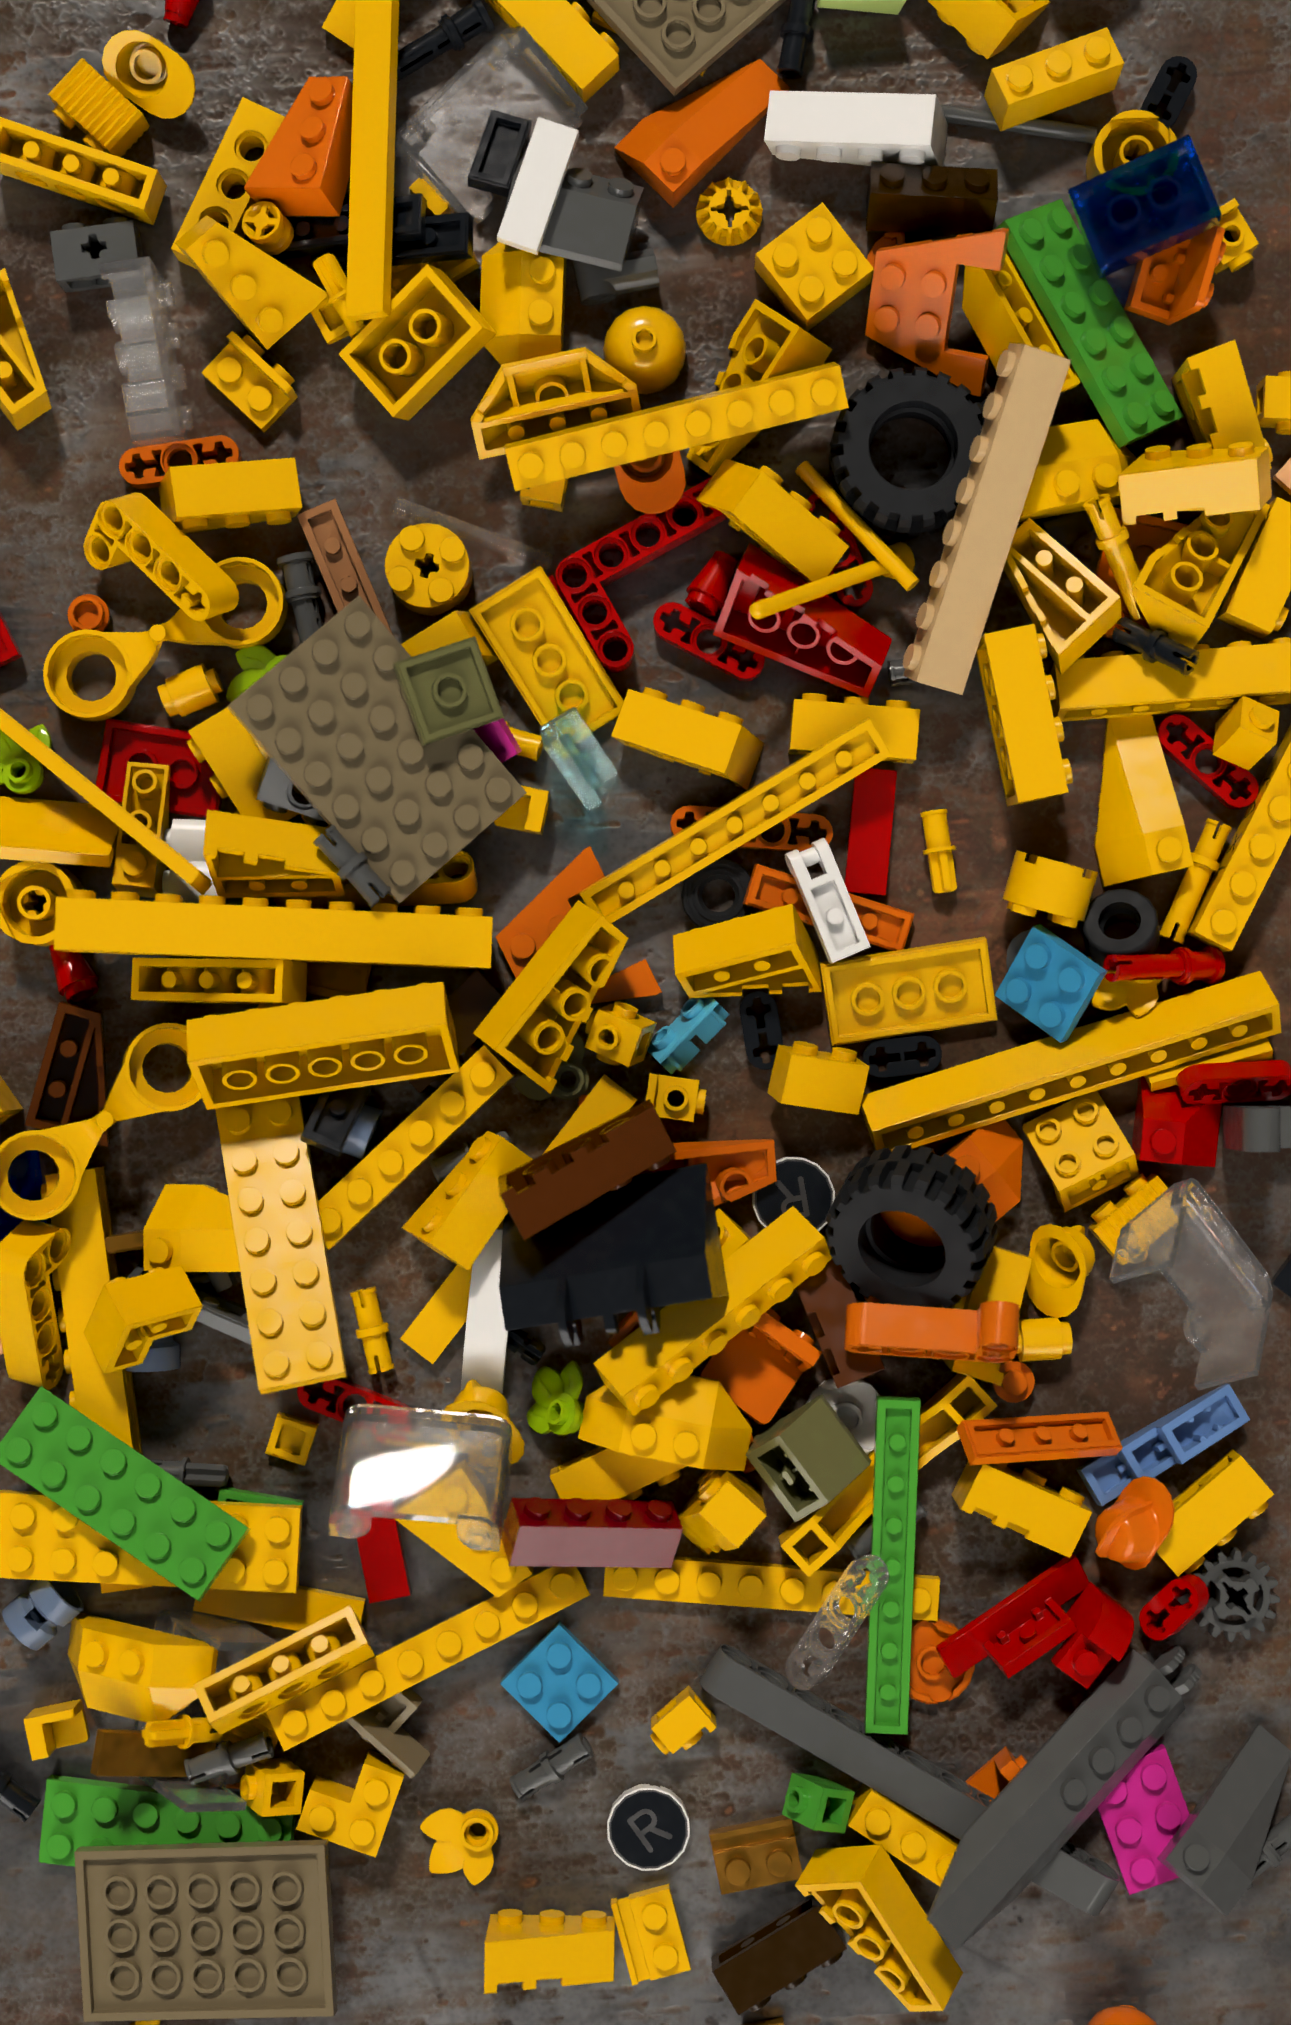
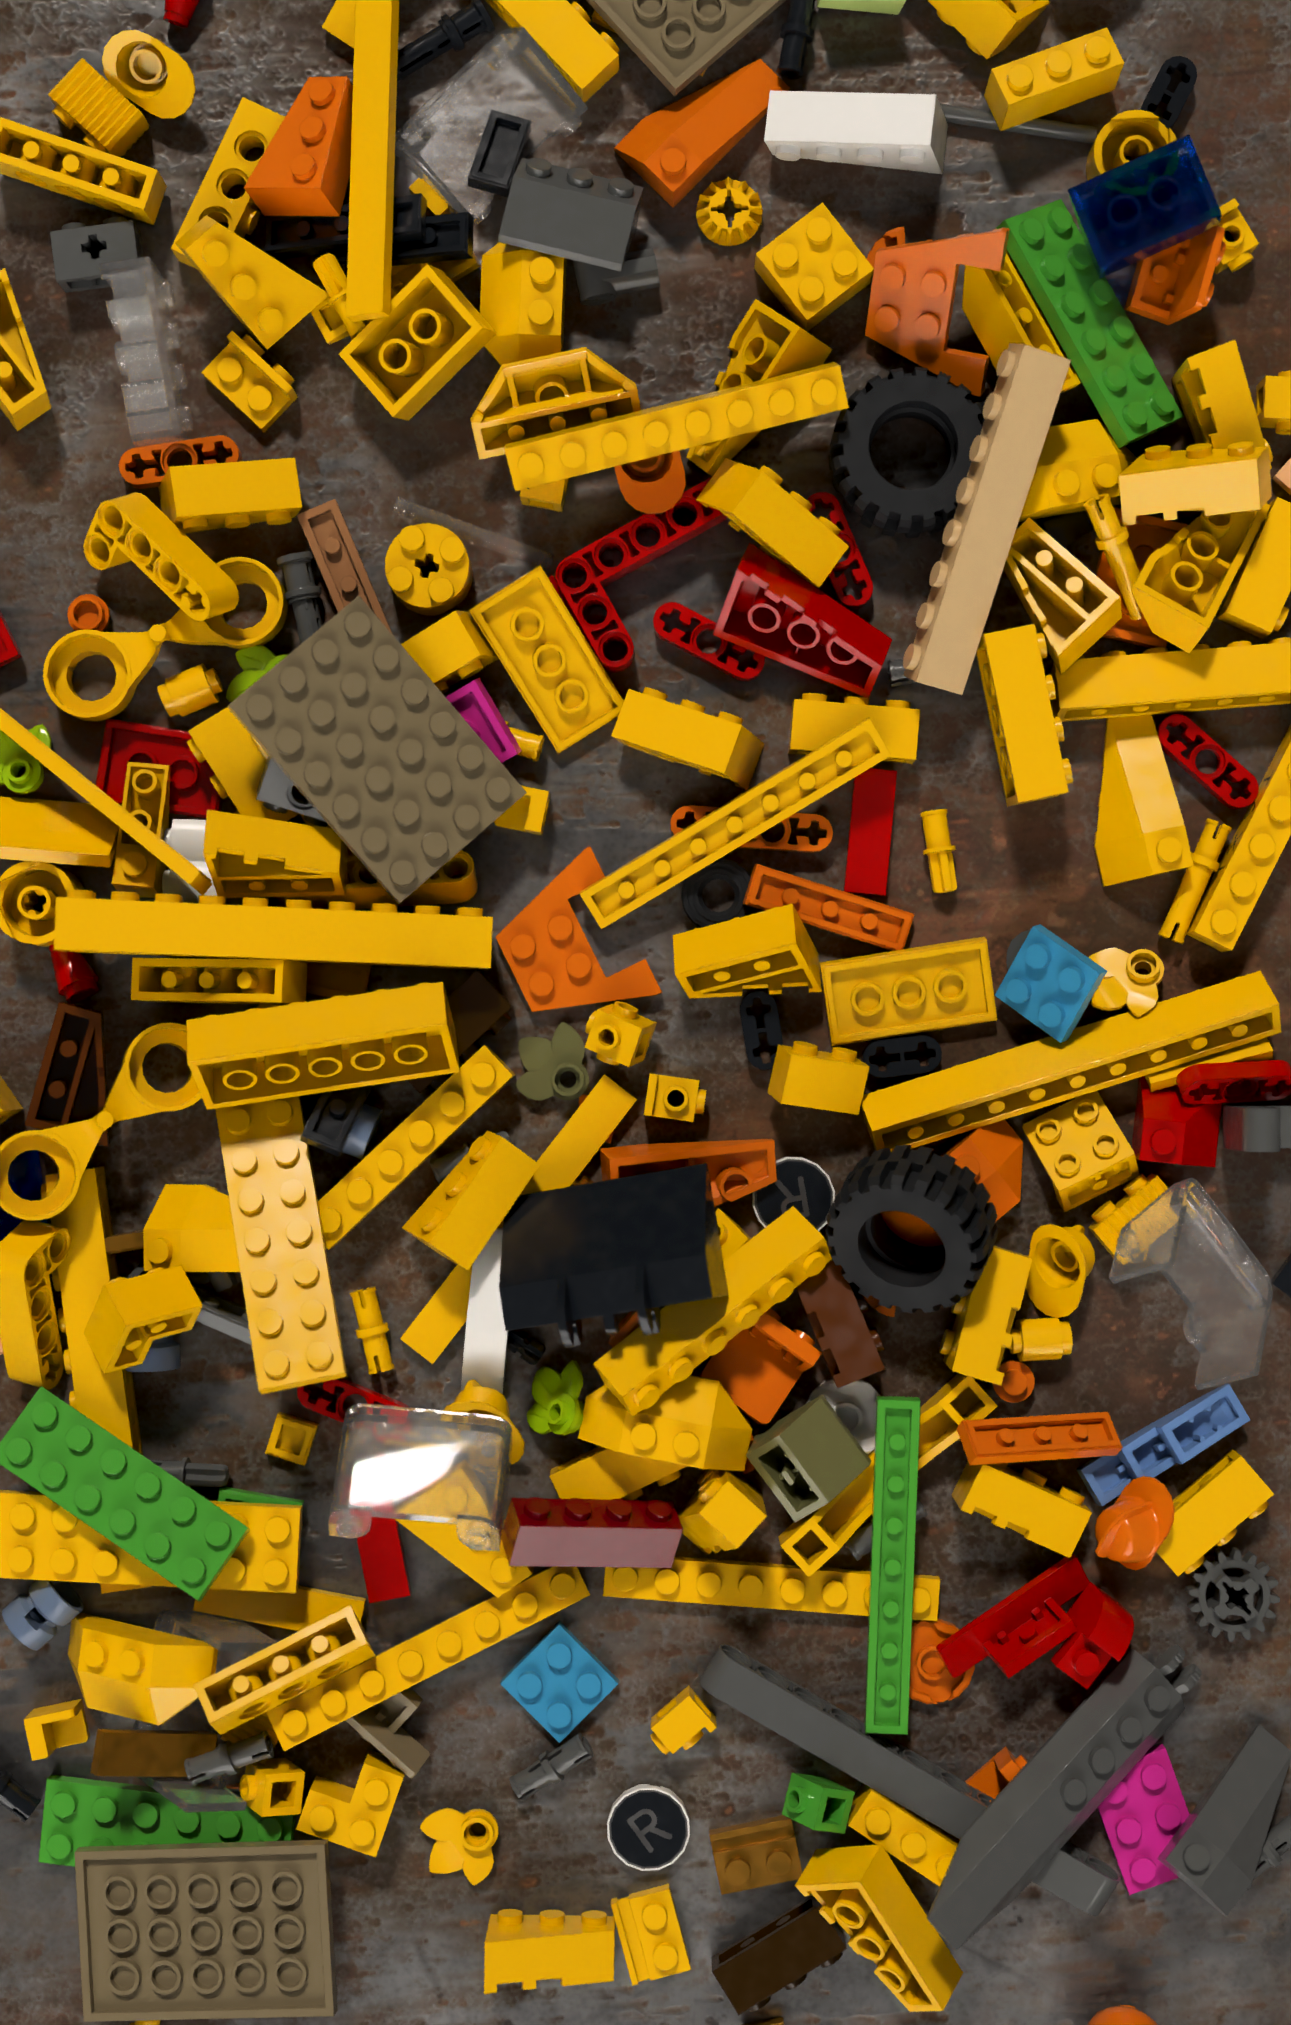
(179, 1732): yellow axle -> none
(265, 217): yellow wheel -> none
(352, 866): dark grey pin -> none
(448, 691): olive tile -> none
(537, 185): white tile -> none
(553, 995): yellow wedge -> none
(578, 756): clear light blue bracket -> none
(585, 1168): reddish brown wedge -> none
(646, 348): yellow cylinder -> none
(672, 1043): medium azure hinge -> none
(711, 585): red cone -> none
(828, 901): white plate -> none
(829, 584): yellow piece -> none
(840, 1626): clear beam -> none
(857, 526): yellow bar -> none
(931, 199): dark brown brick -> none
(934, 1332): orange beam -> none
(1050, 888): yellow brick -> none
(1115, 907): black tyre -> none
(1155, 645): black pin -> none
(1167, 1600): red beam -> none
(1180, 966): red pin -> none
(1246, 732): yellow brick -> none

